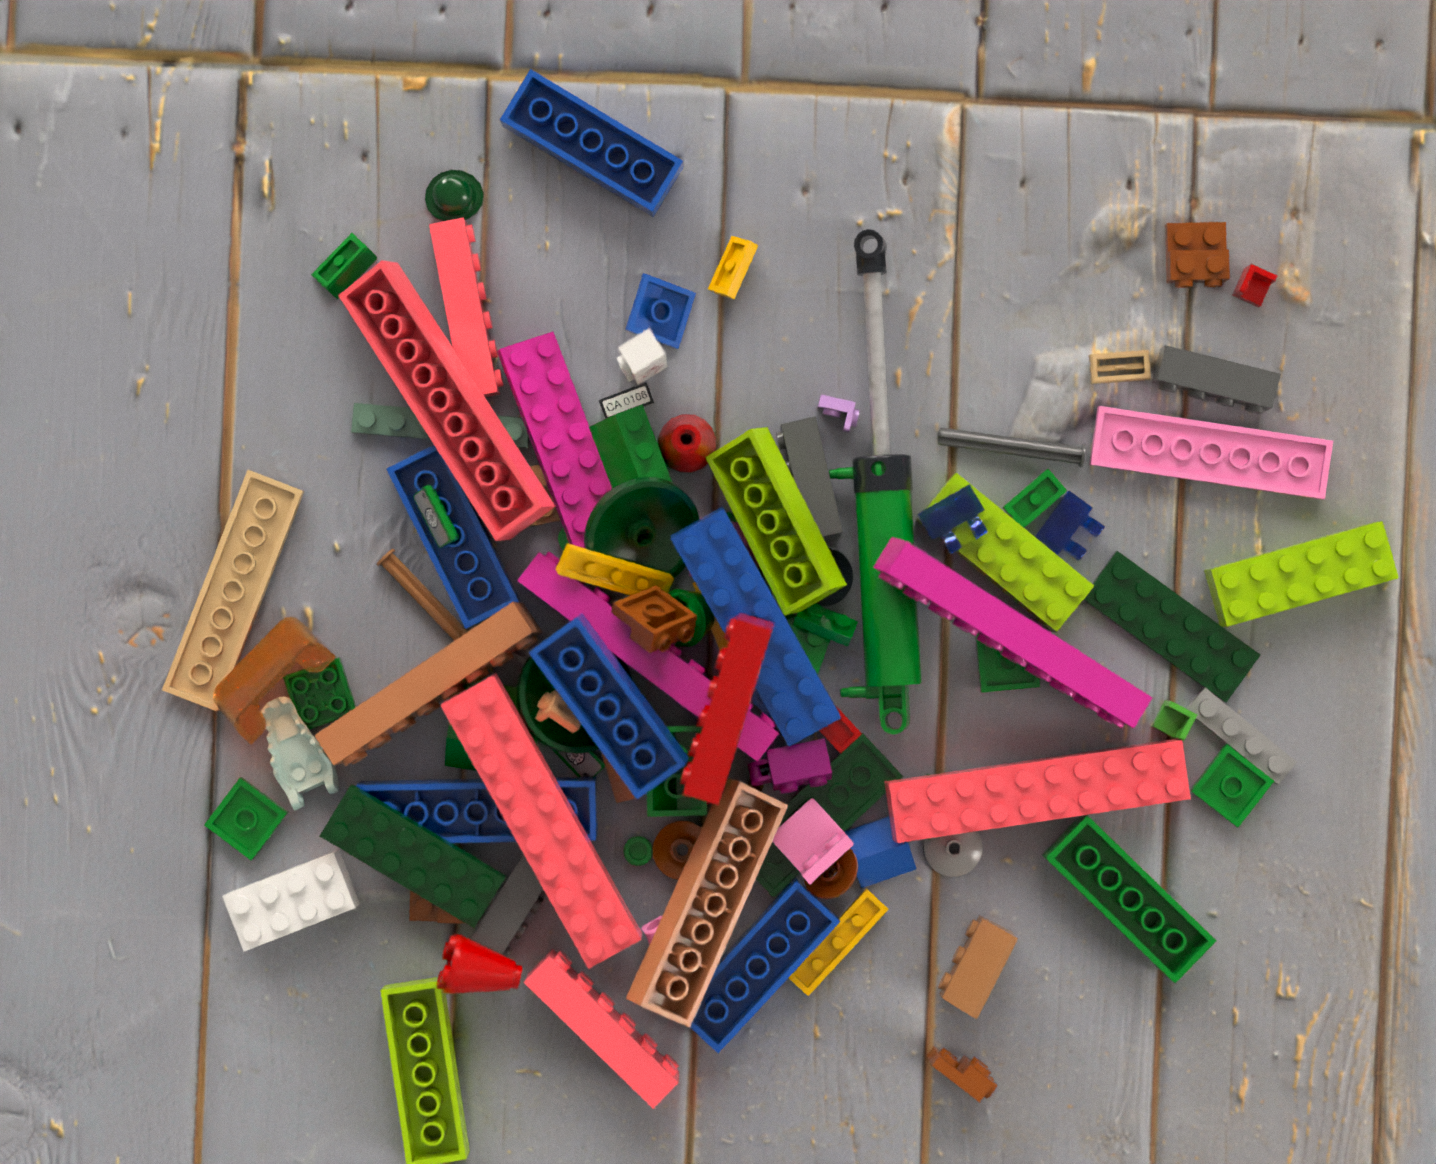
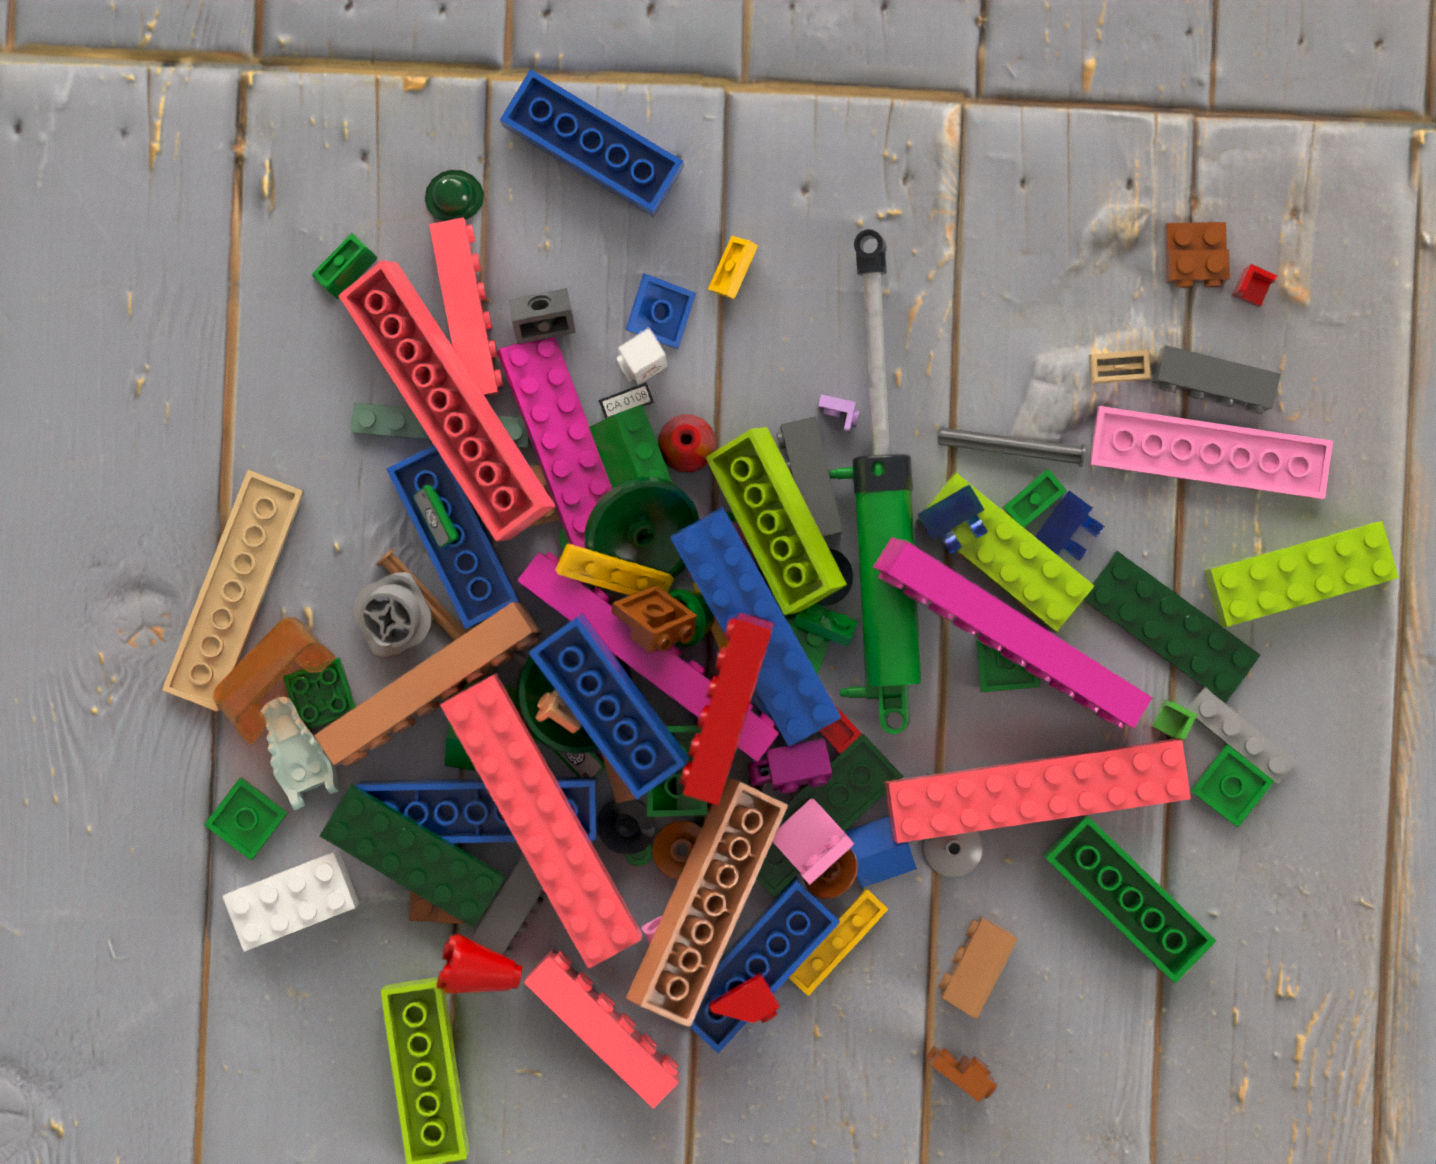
(404, 610): none -> light grey piece
(542, 316): none -> dark grey brick
(630, 815): none -> black dish
(748, 1001): none -> red slope

